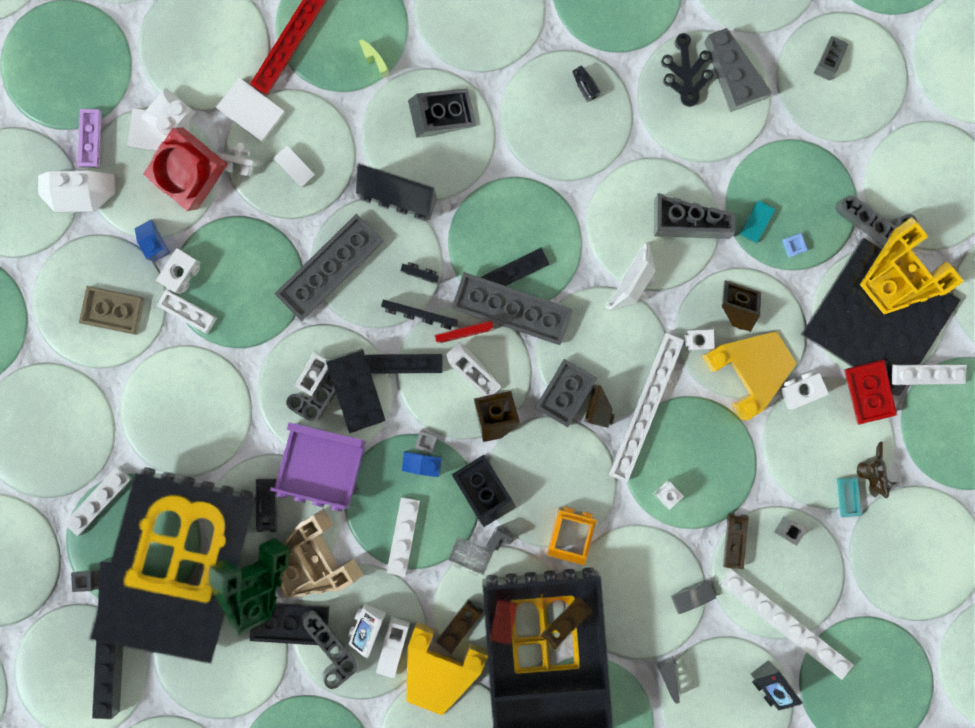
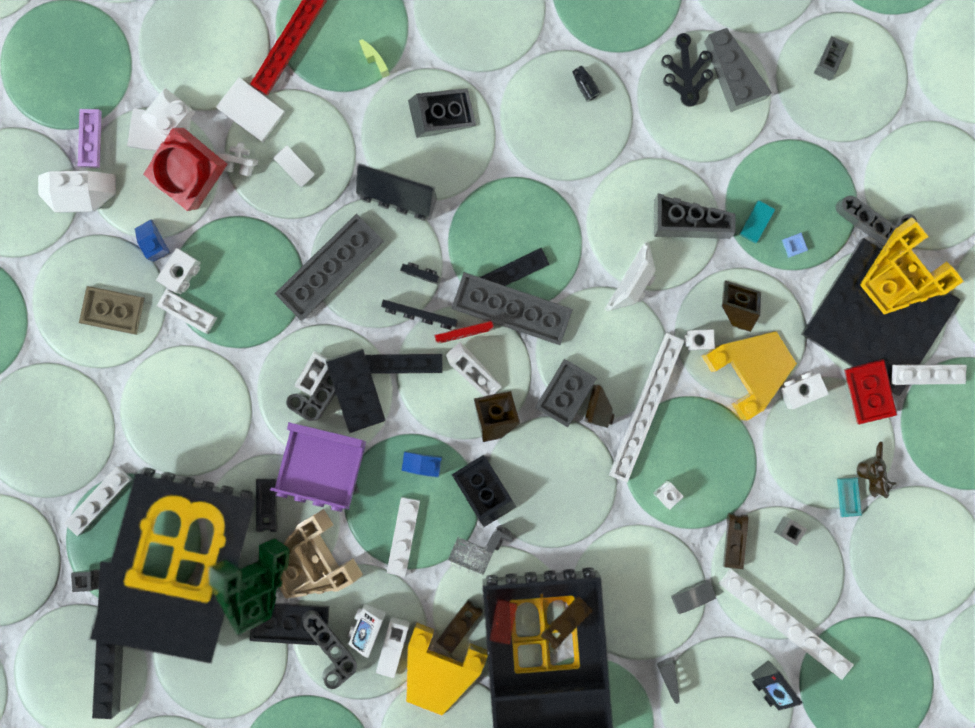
(426, 441): light grey tile -> none
(571, 535): window -> none

